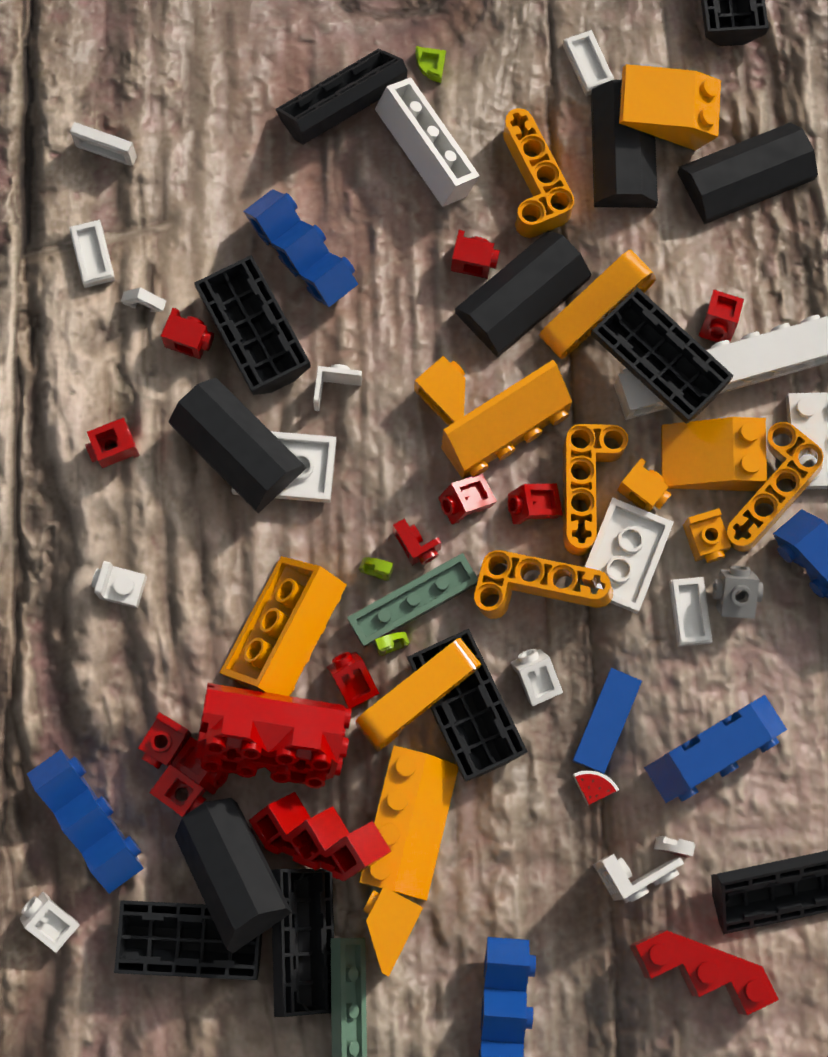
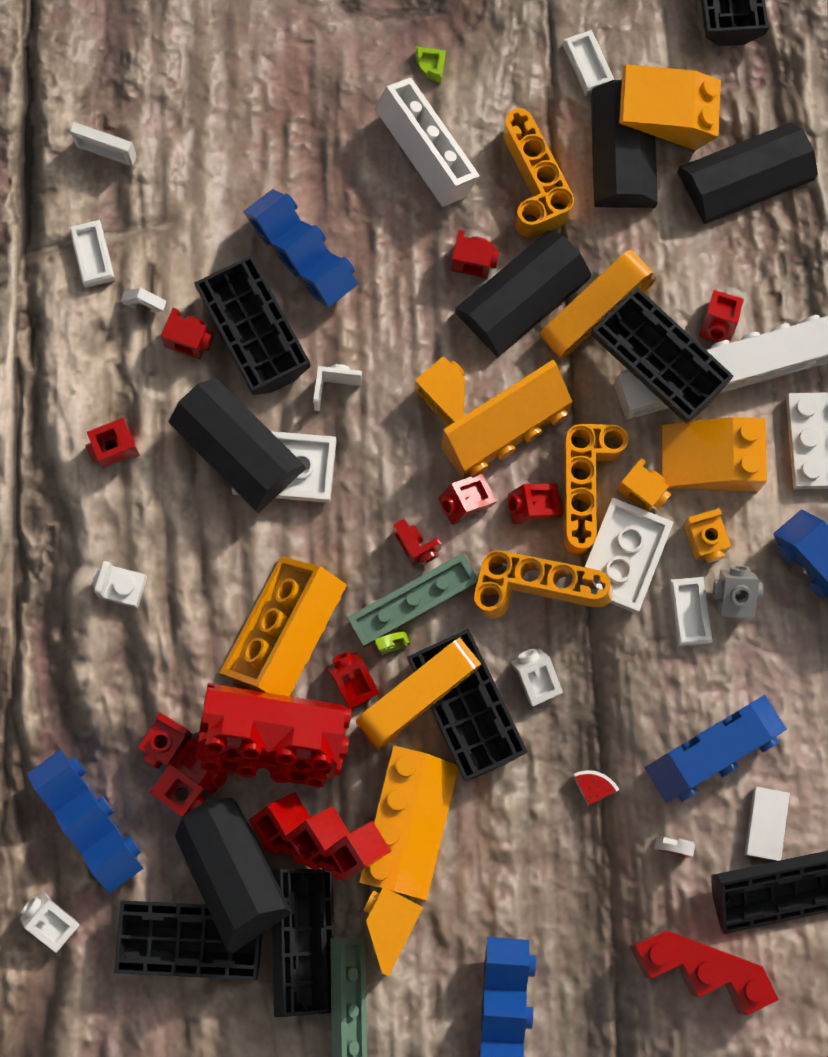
(341, 95): black piece -> none
(377, 568): lime tile -> none
(607, 721): blue tile -> none
(616, 872): white bracket -> none
(767, 824): none -> white tile
(769, 492): light orange beam -> none

